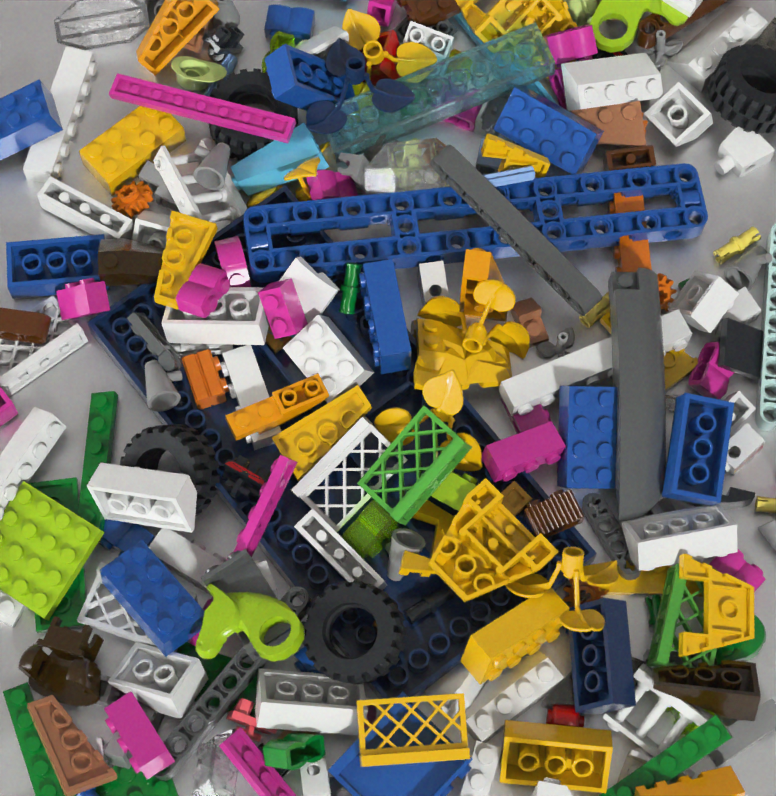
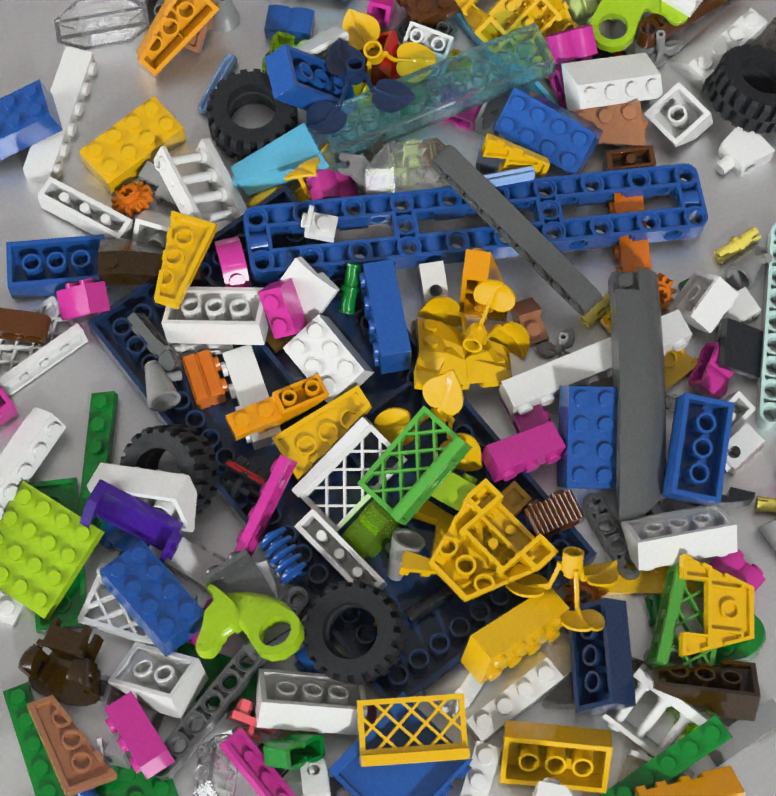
(134, 518): none -> dark purple panel
(196, 73): yellowish green piece -> none
(202, 108): dark pink plate -> none
(203, 290): dark pink brick -> none
(213, 169): light grey piece -> none
(223, 42): black hips -> none
(282, 558): none -> blue piece
(319, 225): none -> white bracket
(565, 716): red head -> none

